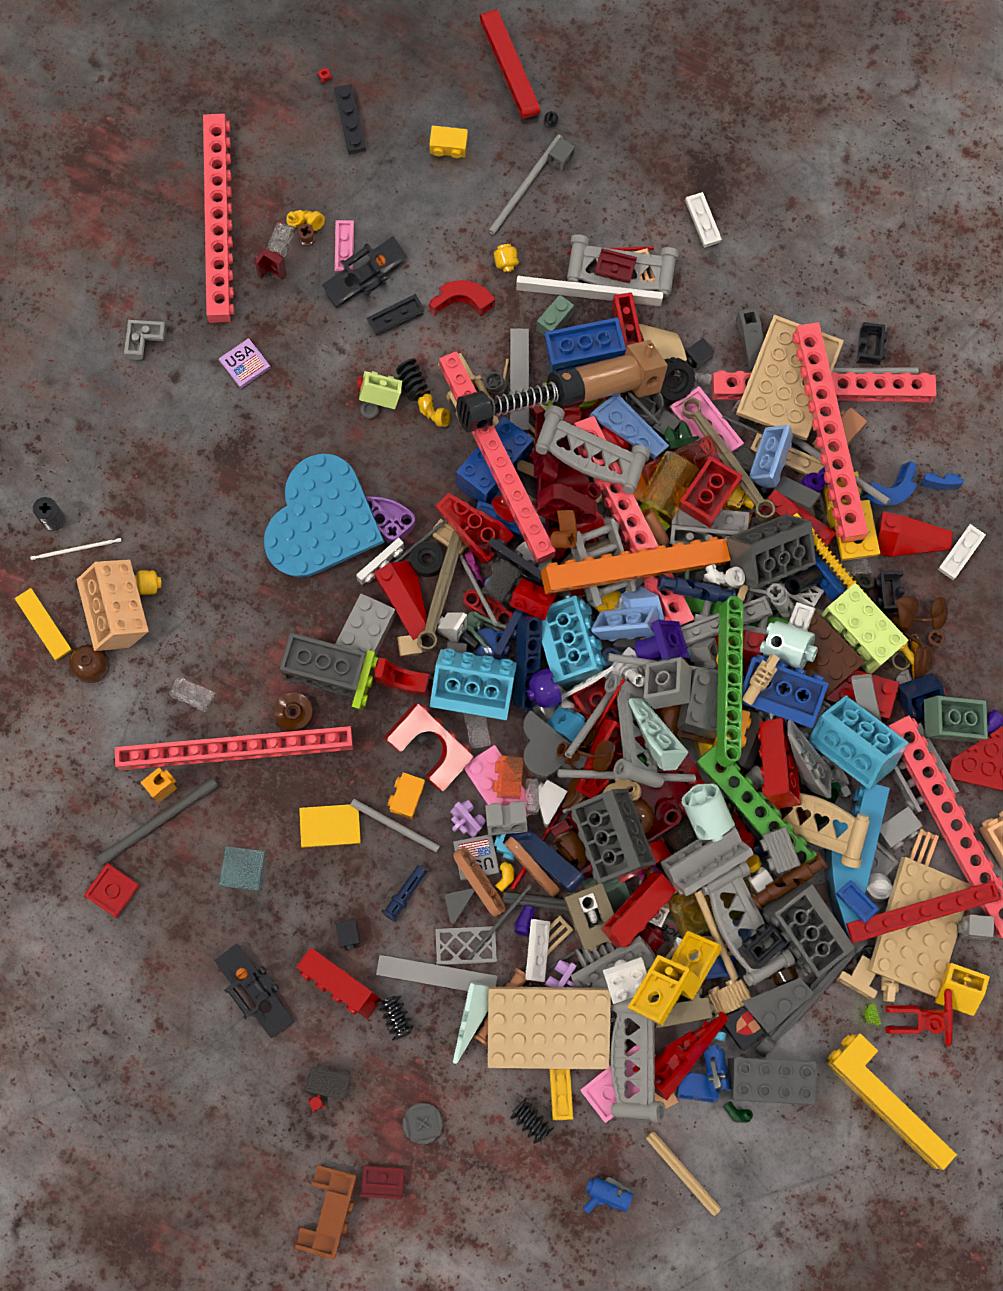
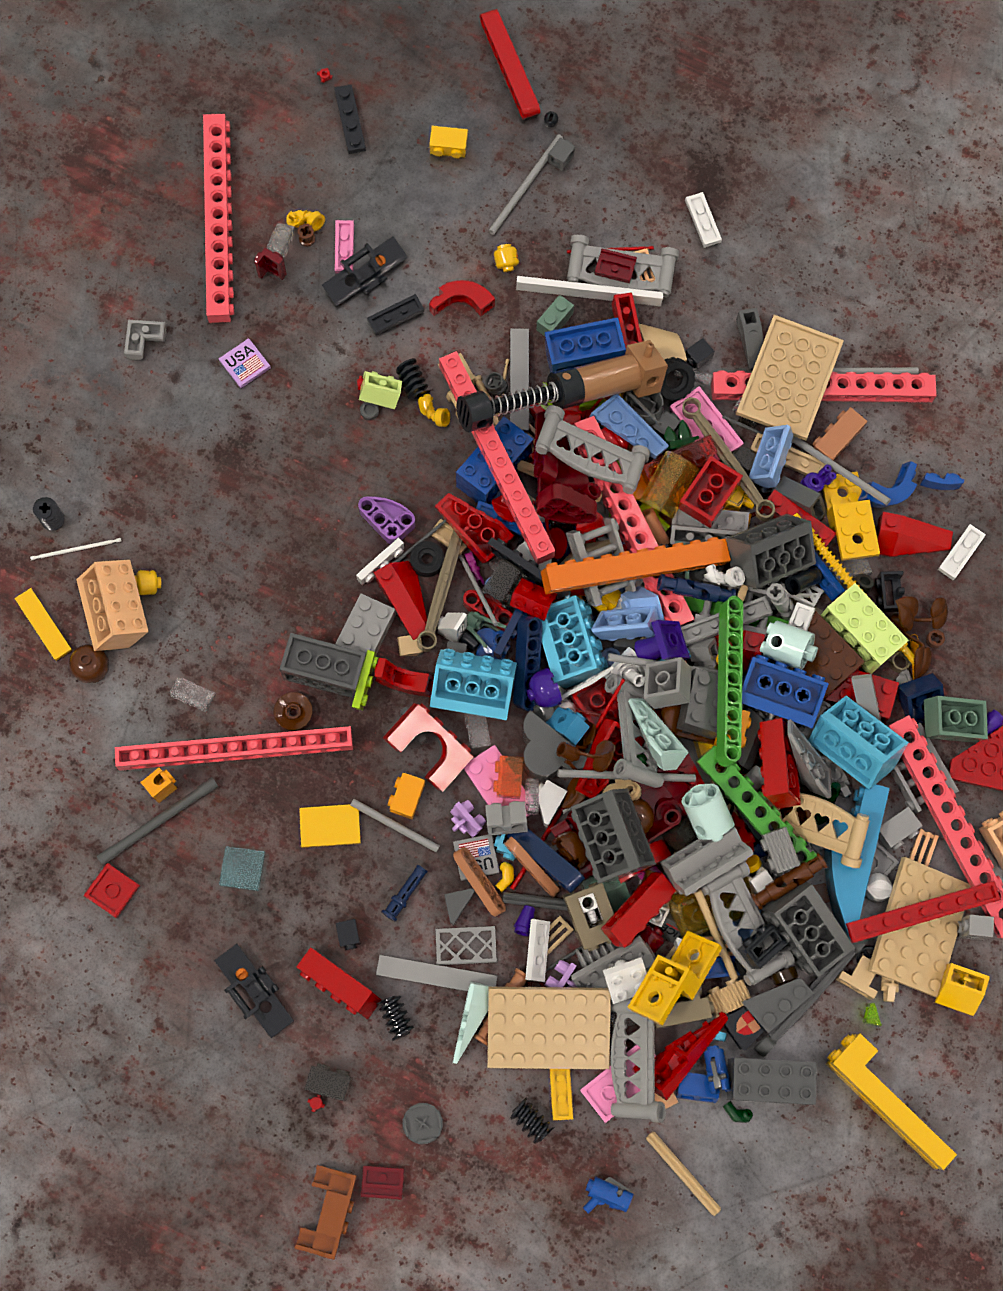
(323, 518): dark azure plate -> none
(499, 922): dark grey piece -> none
(568, 530): dark orange panel -> none
(588, 725): light grey piece -> none
(761, 678): tan hinge -> none
(812, 334): coral brick -> none
(857, 901): blue tile -> none
(871, 329): black window -> none
(933, 1020): red piece -> none

